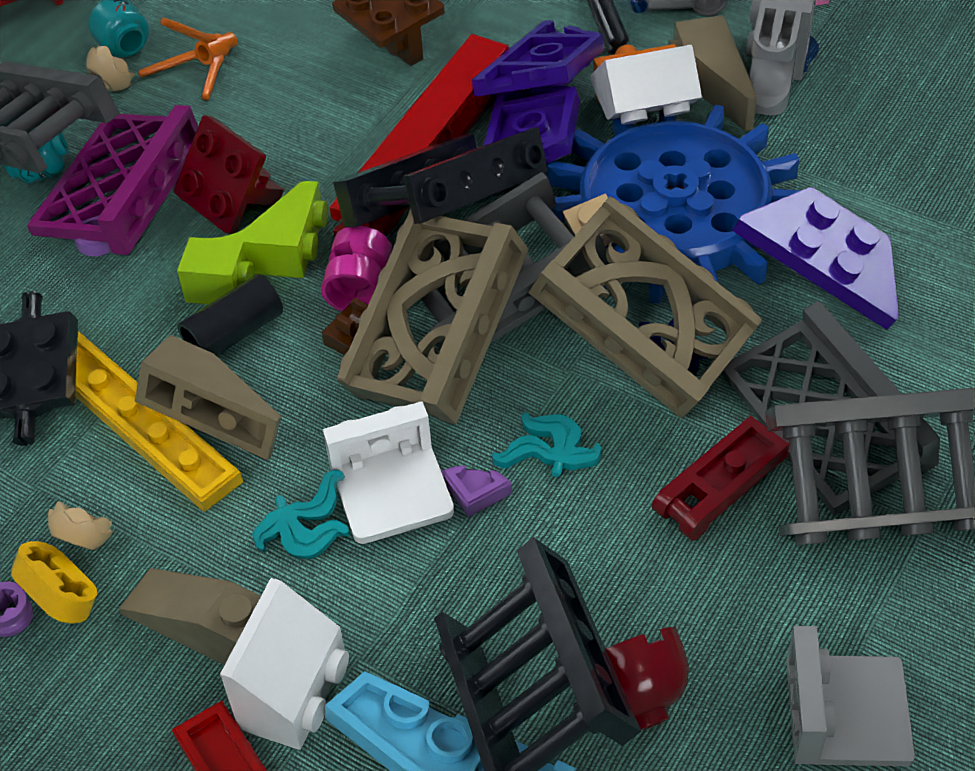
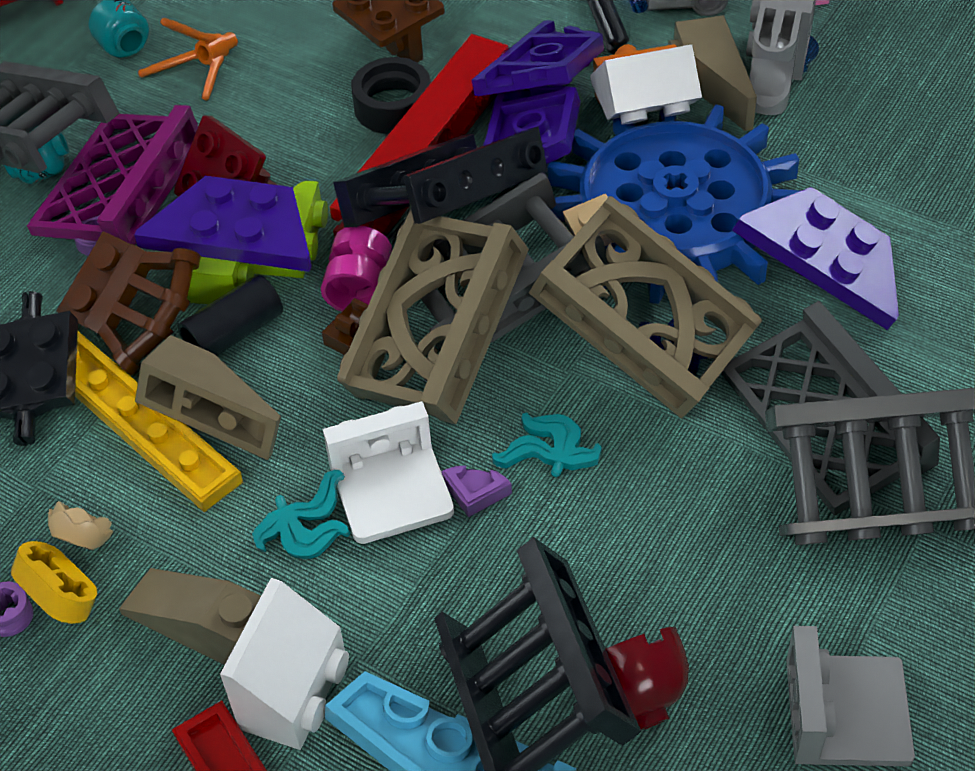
(110, 282): none -> reddish brown plate
(111, 69): tan plate -> none
(232, 223): none -> dark purple wing
(381, 76): none -> black tyre
(720, 477): dark red plate -> none

